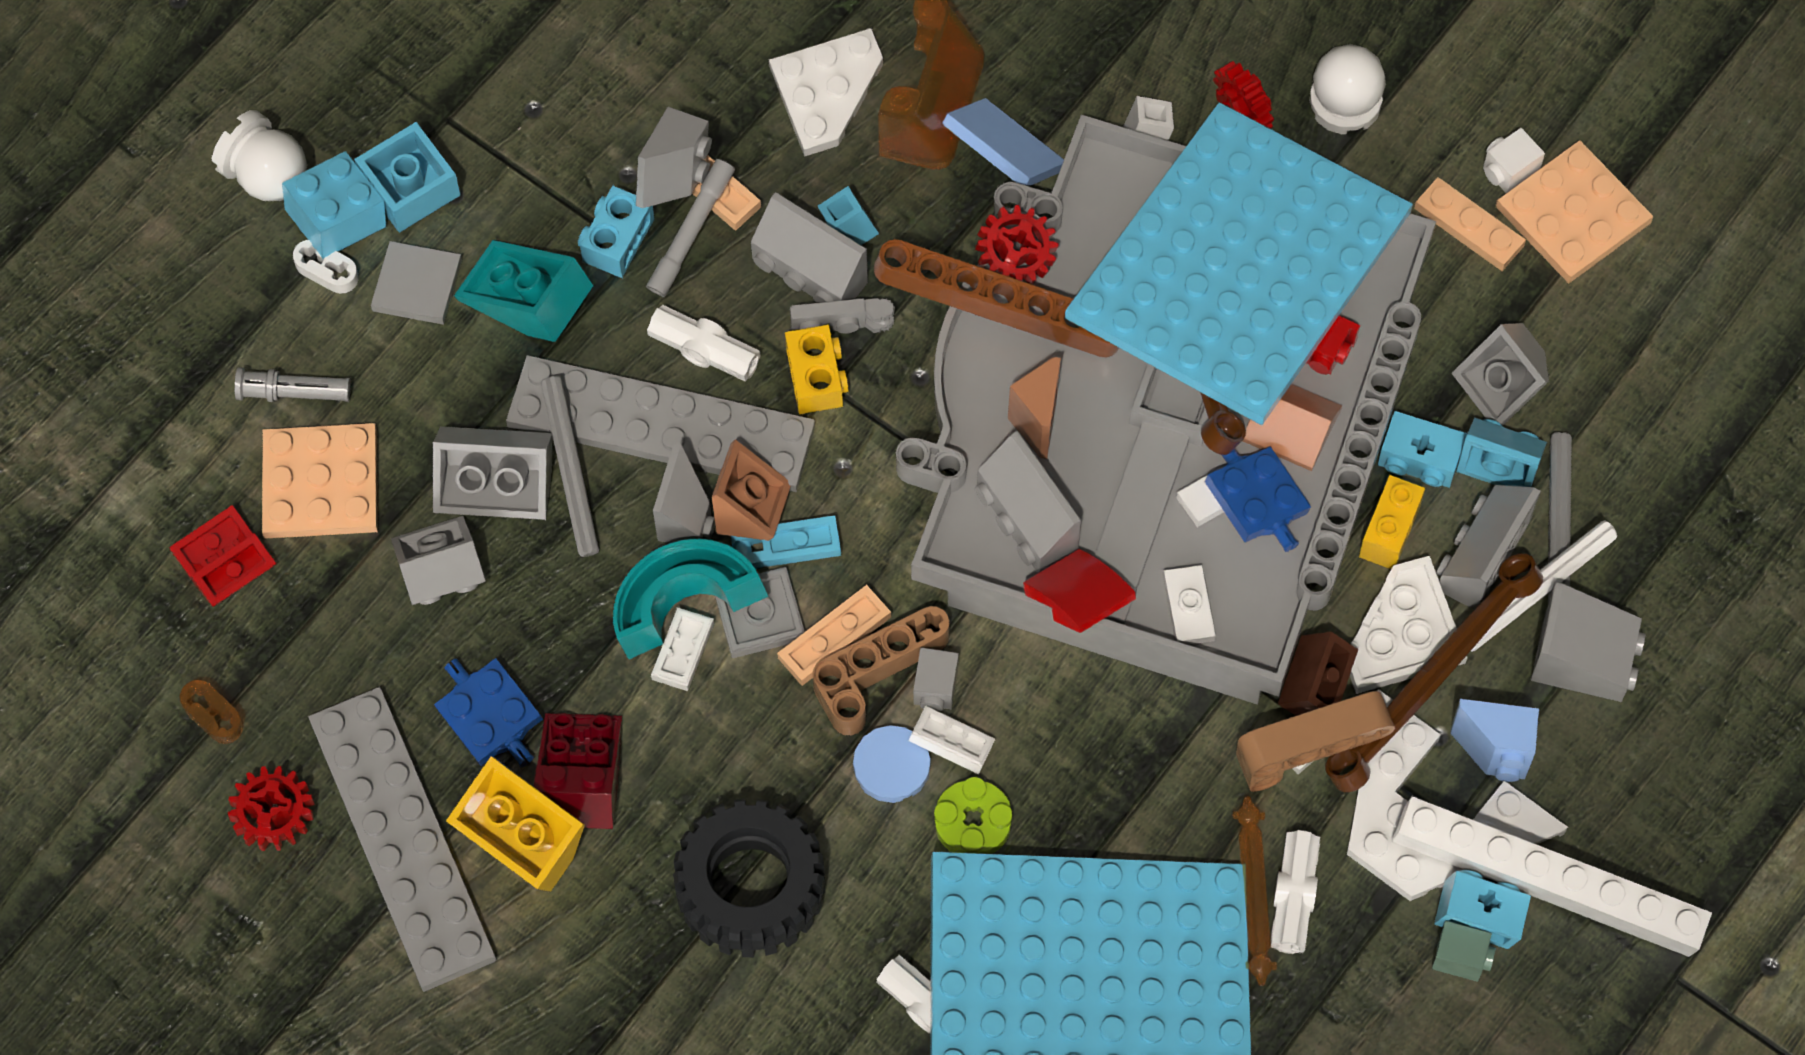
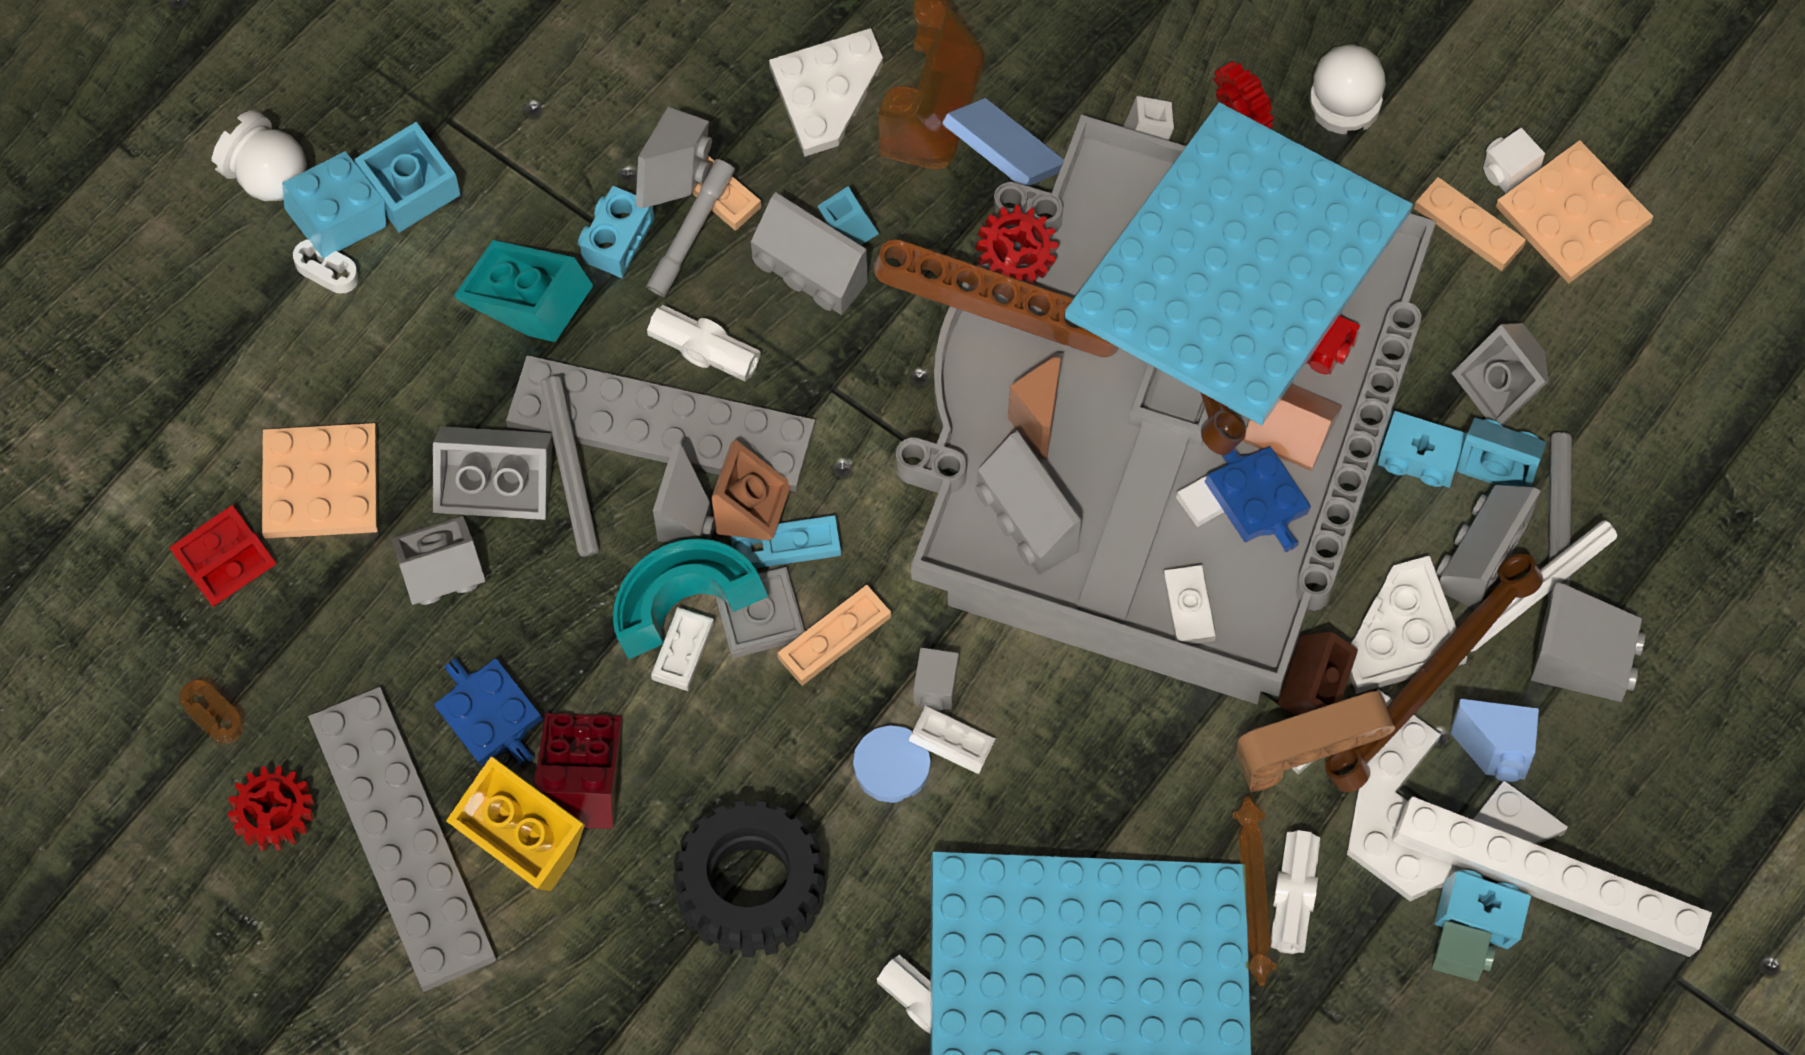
(273, 385): light grey pin -> none
(416, 282): light grey tile -> none
(808, 369): yellow brick -> none
(844, 315): light grey hinge -> none
(886, 663): medium nougat beam -> none
(973, 796): lime plate -> none
(1079, 590): red slope -> none
(1392, 522): yellow brick -> none

